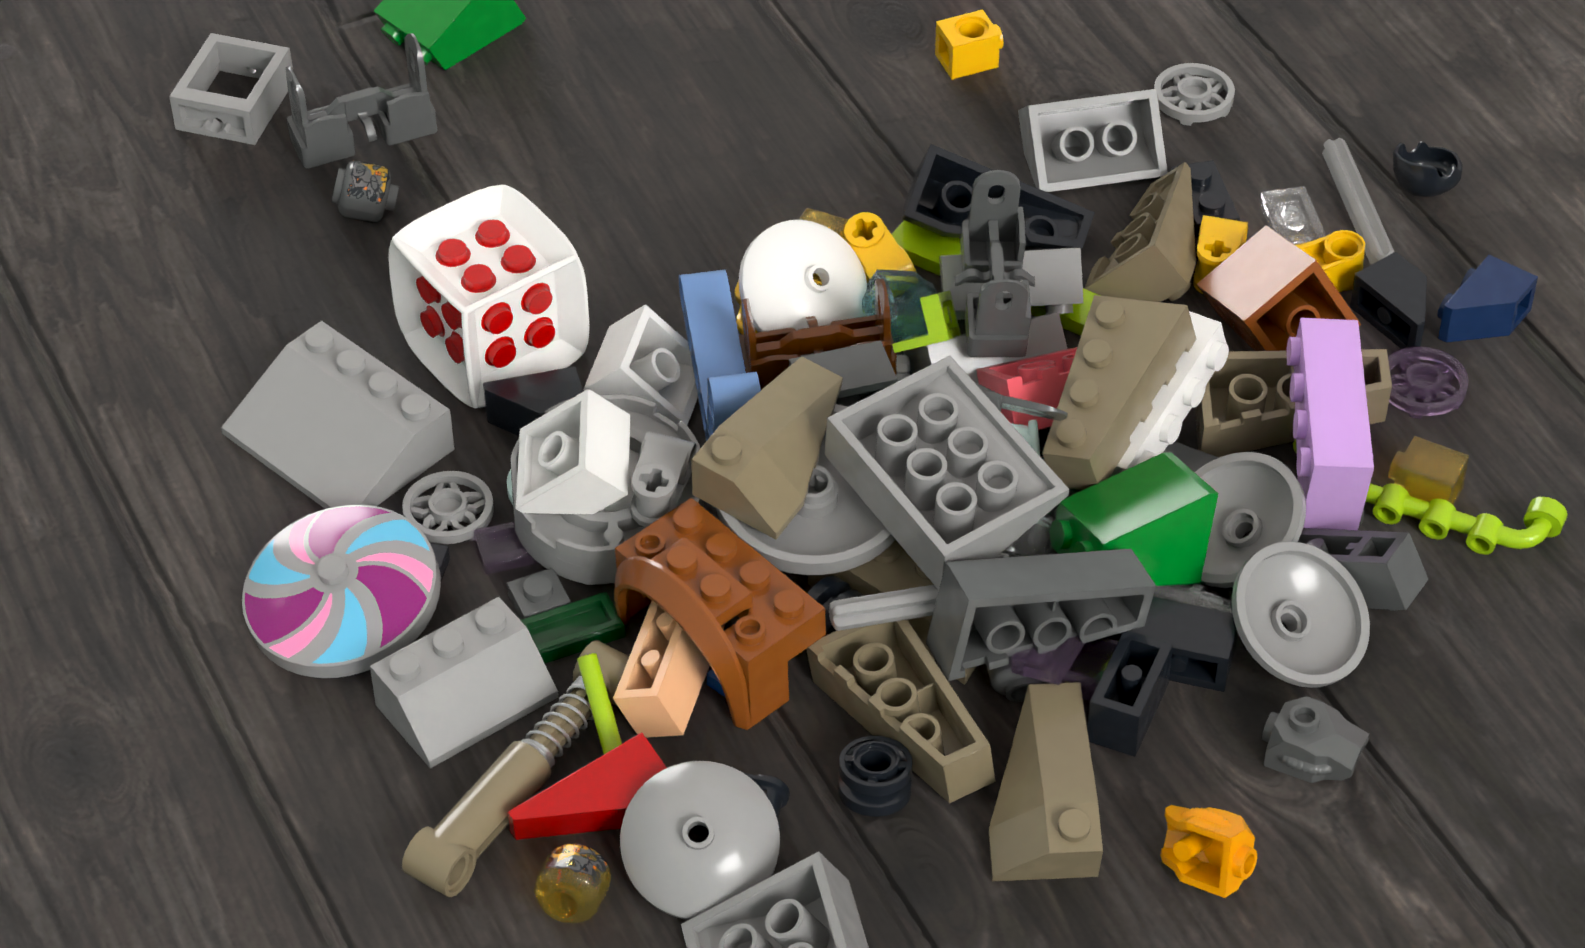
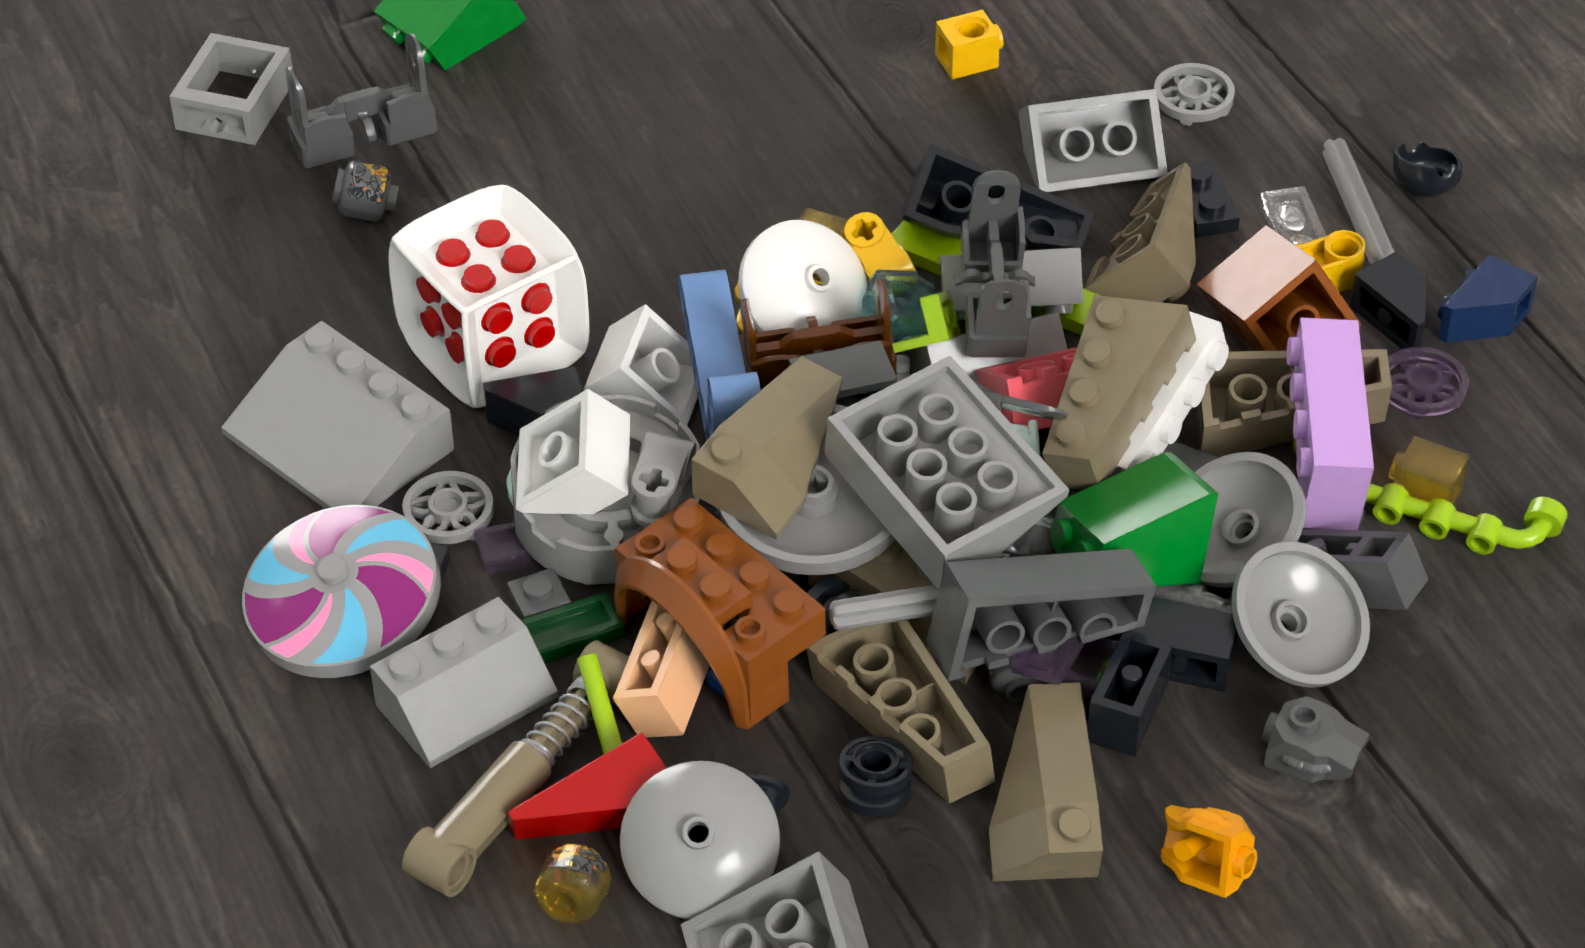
(1216, 242): yellow piece -> none

